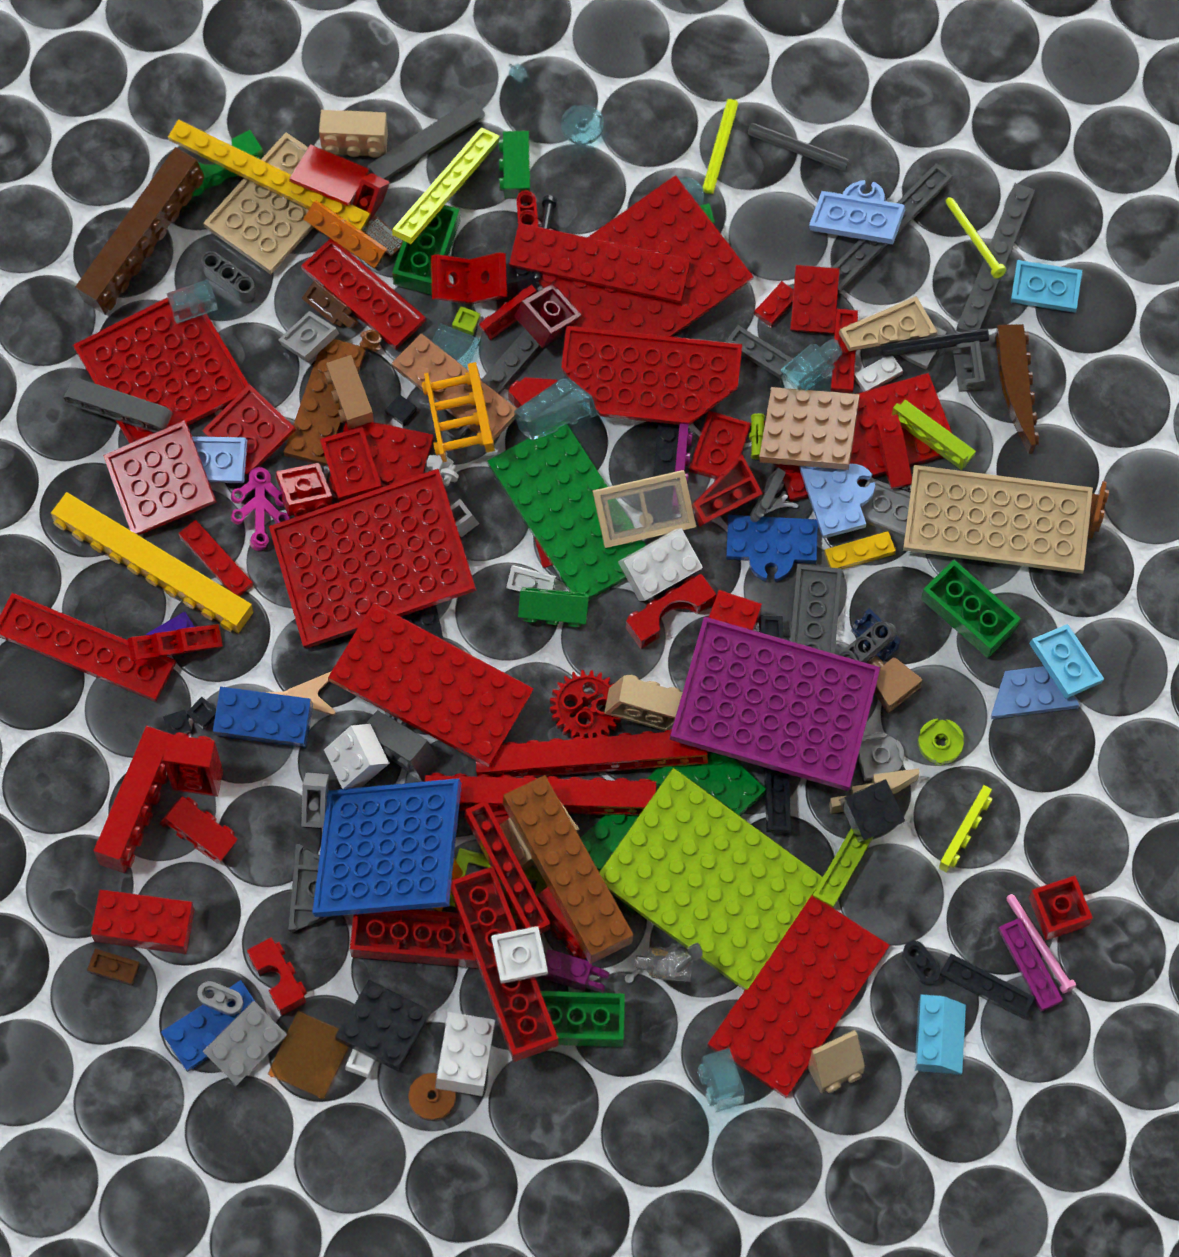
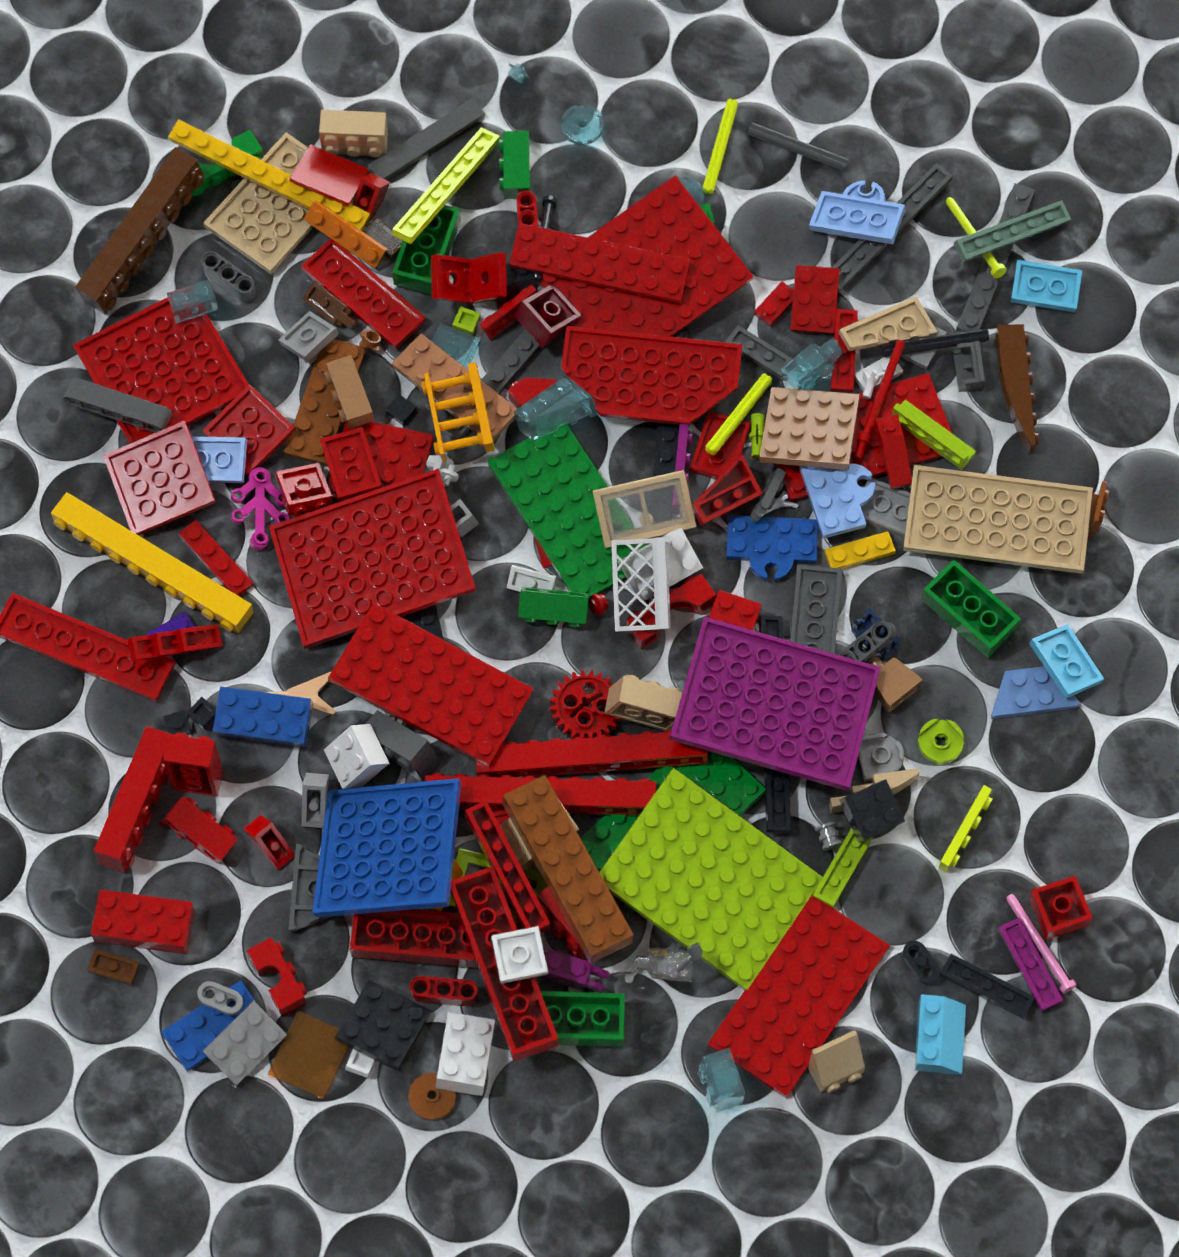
(269, 841): none -> red slope
(435, 983): none -> red beam
(598, 604): none -> red plate
(660, 589): none -> white fence
(738, 414): none -> neon yellow axle
(829, 836): none -> light grey bush
(865, 436): none -> red bar
(871, 382): none -> white bar
(1012, 231): none -> sand green plate

